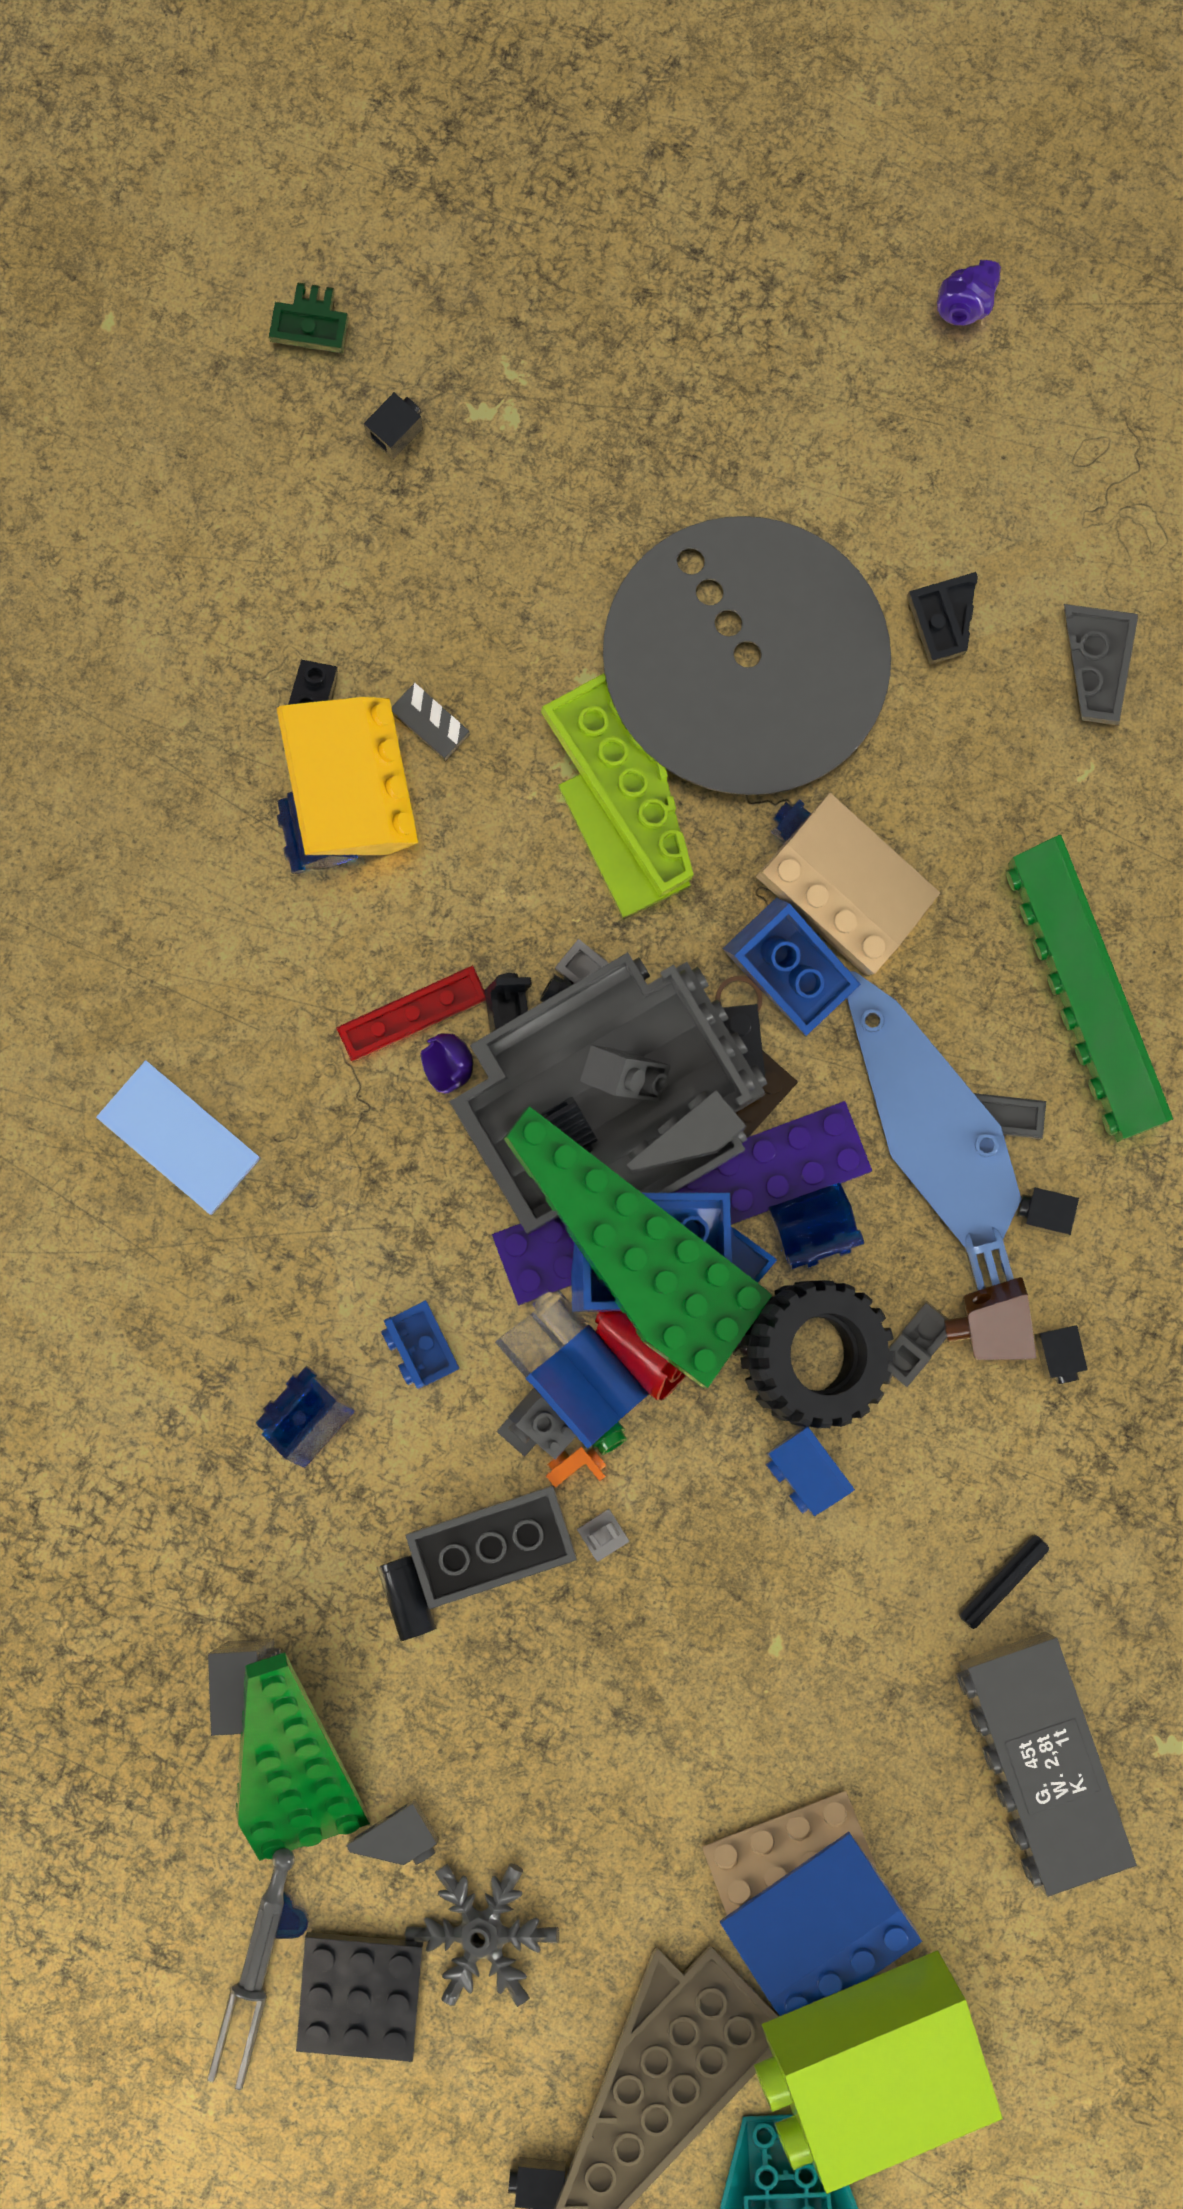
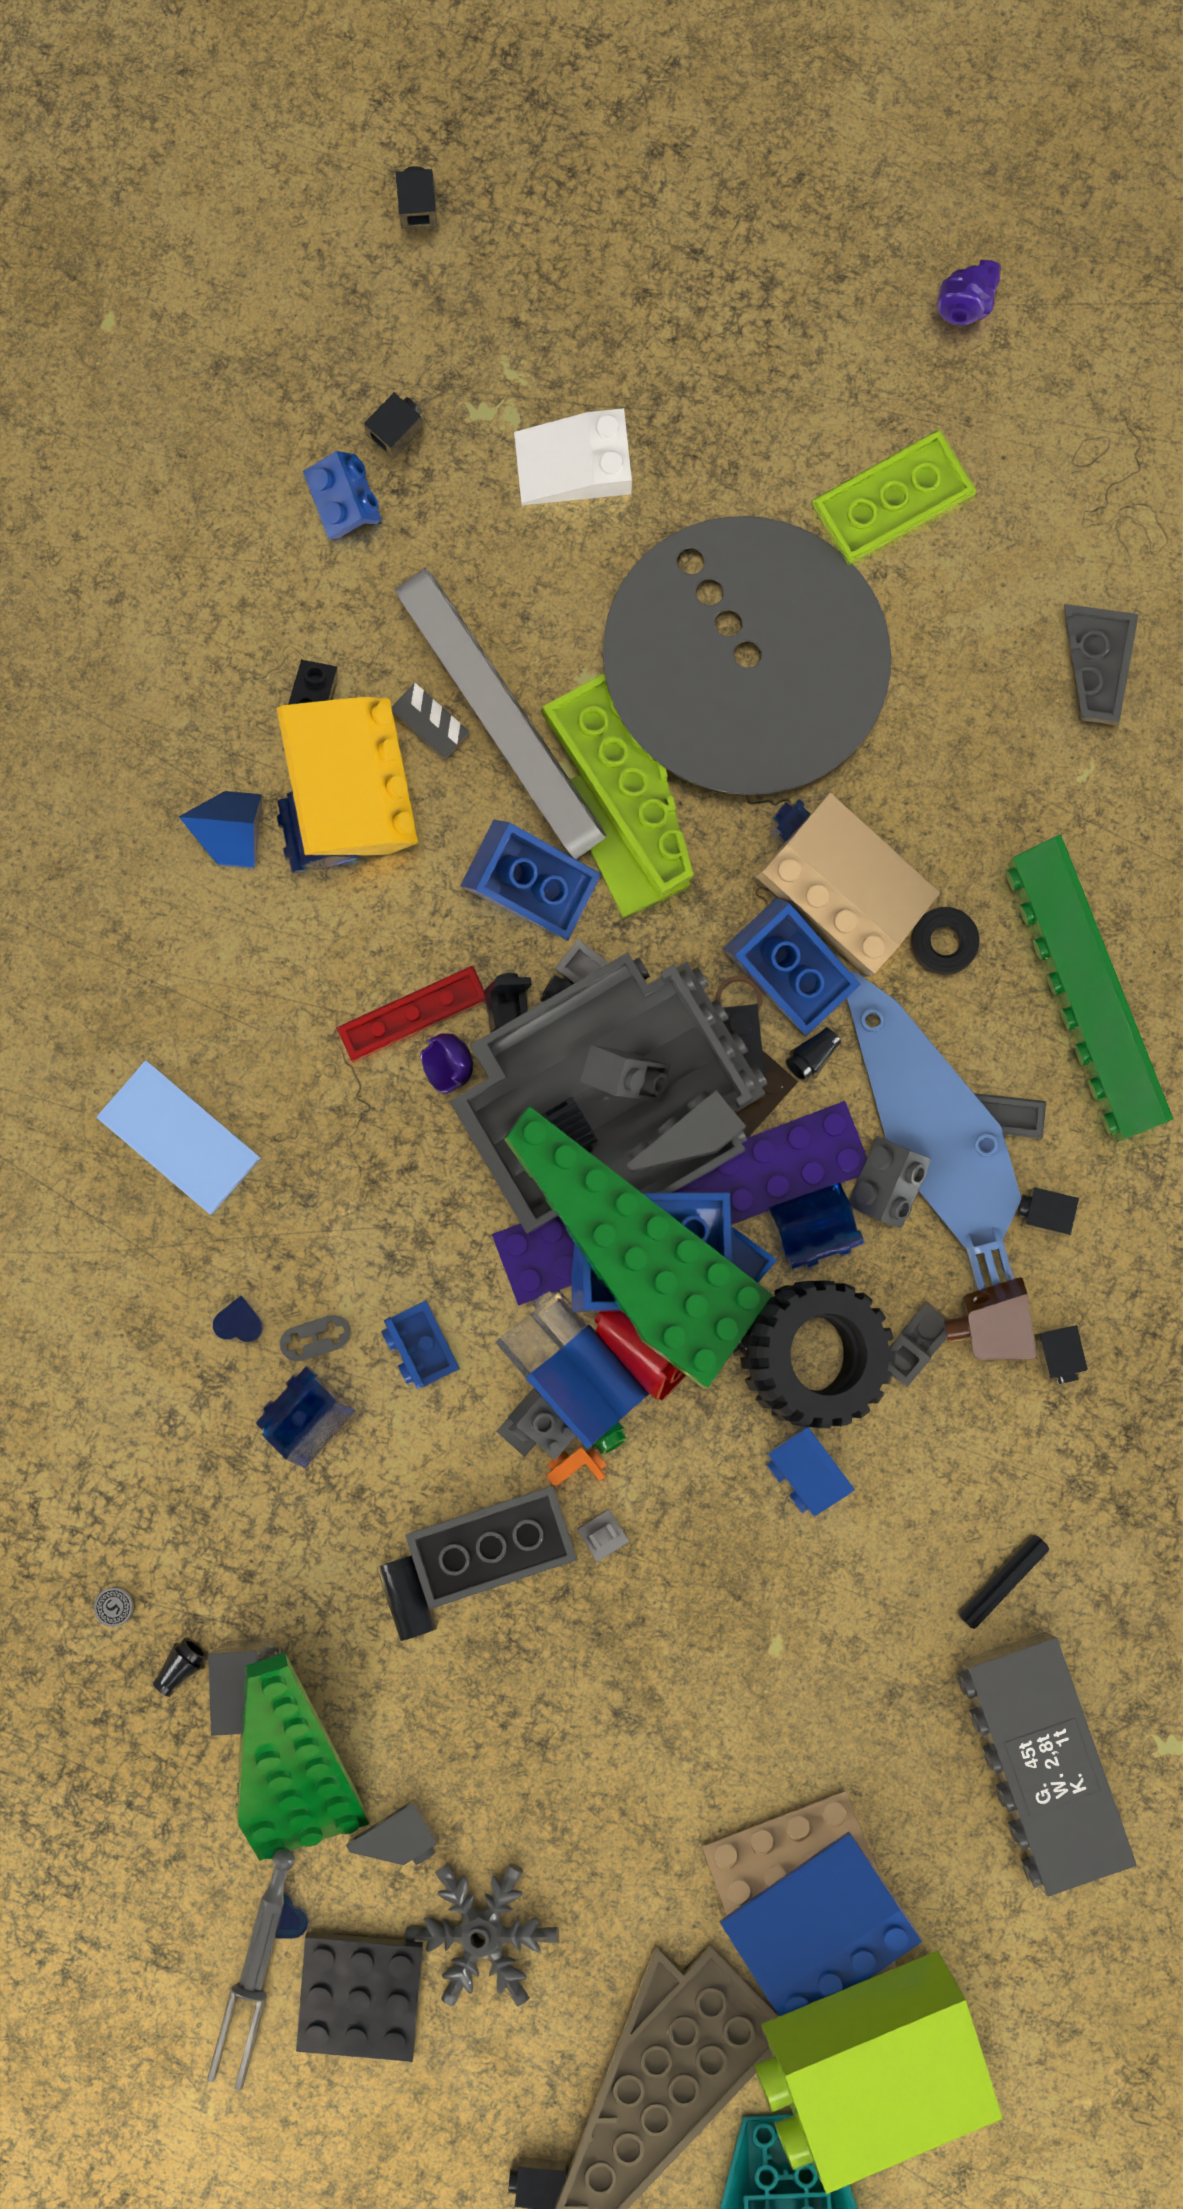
(114, 1606): none -> light grey tile
(181, 1665): none -> black cone
(227, 827): none -> blue slope
(238, 1321): none -> clear blue tile
(309, 321): dark green hinge -> none
(313, 1329): none -> dark grey beam
(342, 493): none -> blue bracket
(416, 197): none -> black brick
(500, 713): none -> light grey beam
(530, 879): none -> blue slope
(574, 458): none -> white slope
(811, 1056): none -> black cone
(889, 1182): none -> dark grey bracket
(893, 497): none -> lime tile
(944, 616): black wing -> none
(953, 919): none -> black tyre

